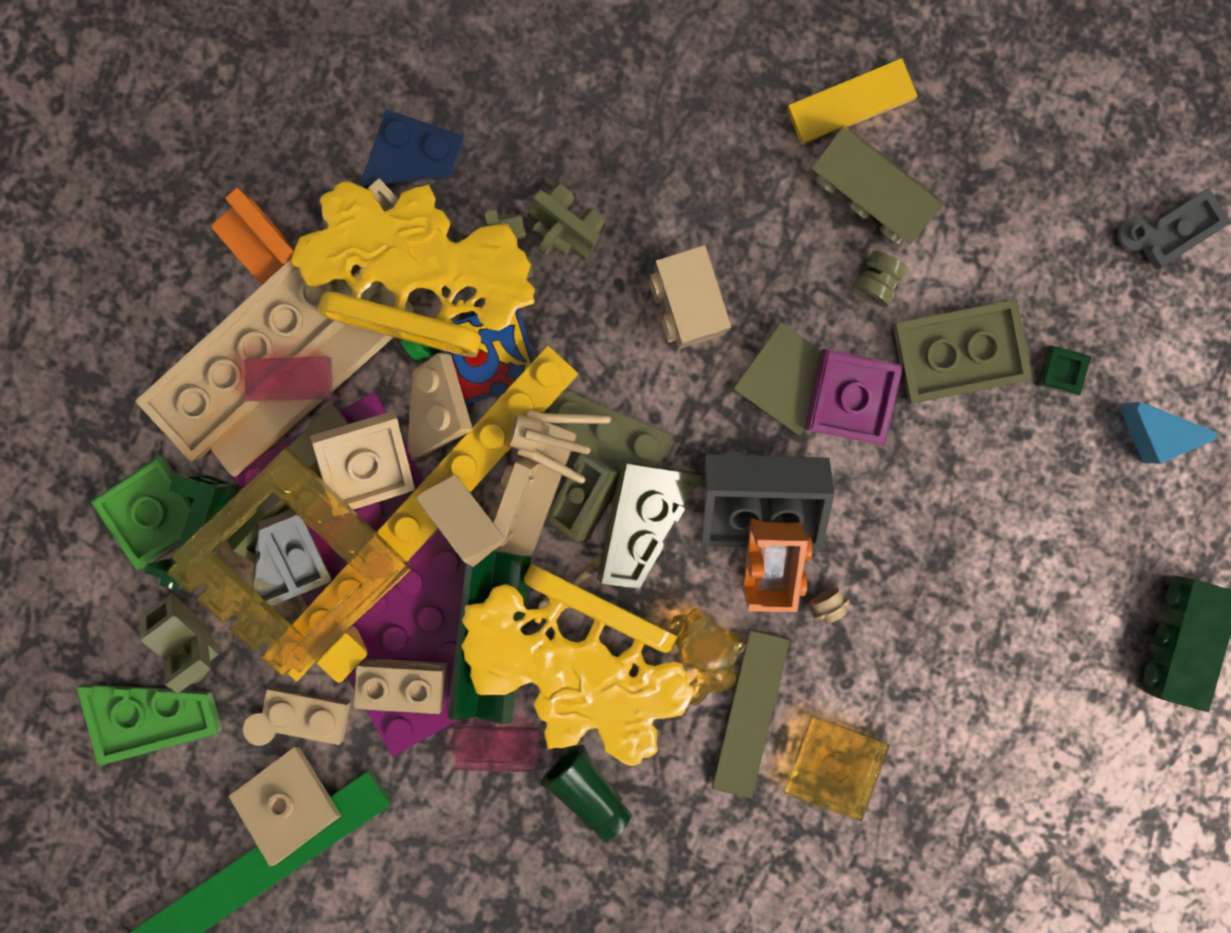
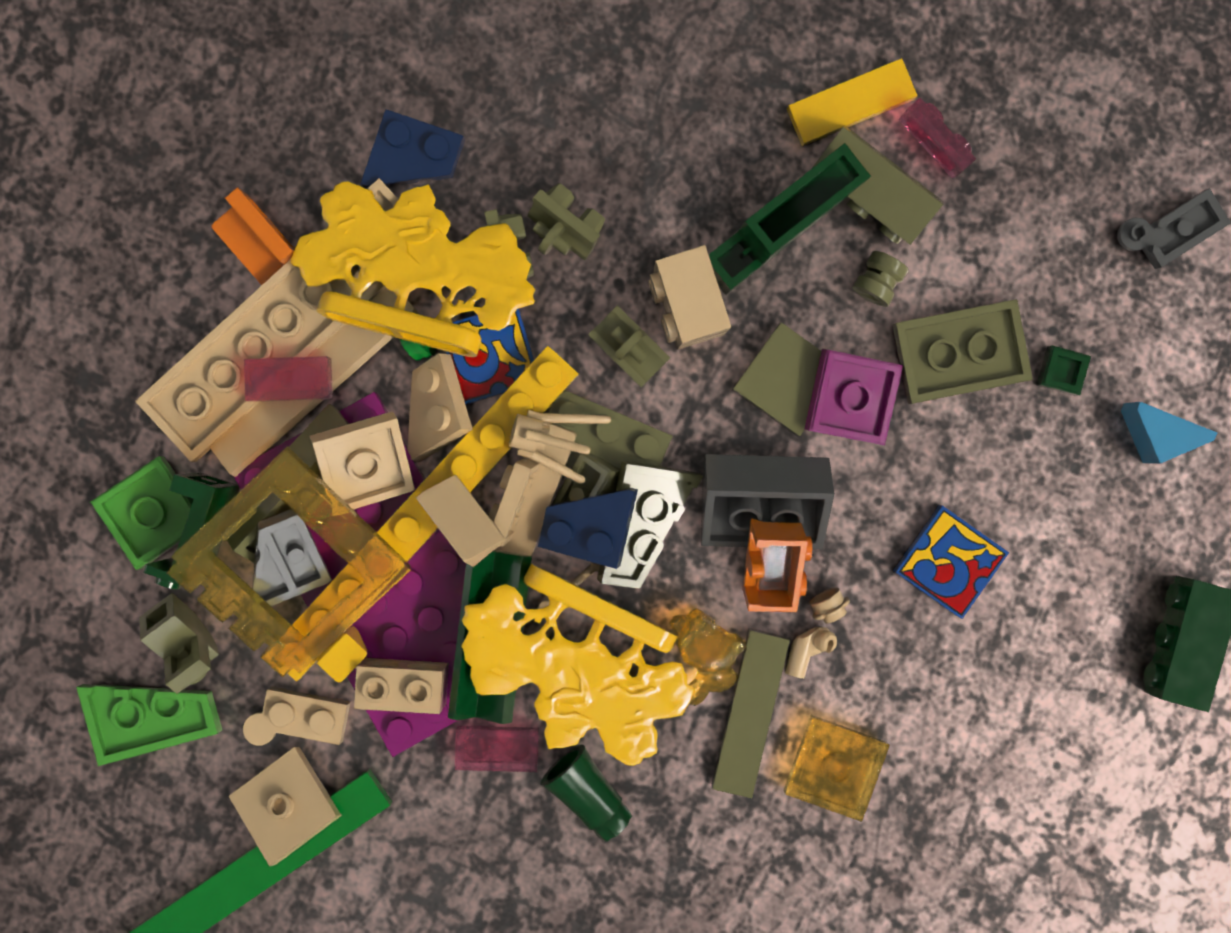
(590, 527): none -> dark blue wing
(629, 346): none -> olive hips
(787, 217): none -> dark green slope
(808, 645): none -> tan arm
(927, 126): none -> clear pink plate
(950, 561): none -> tile

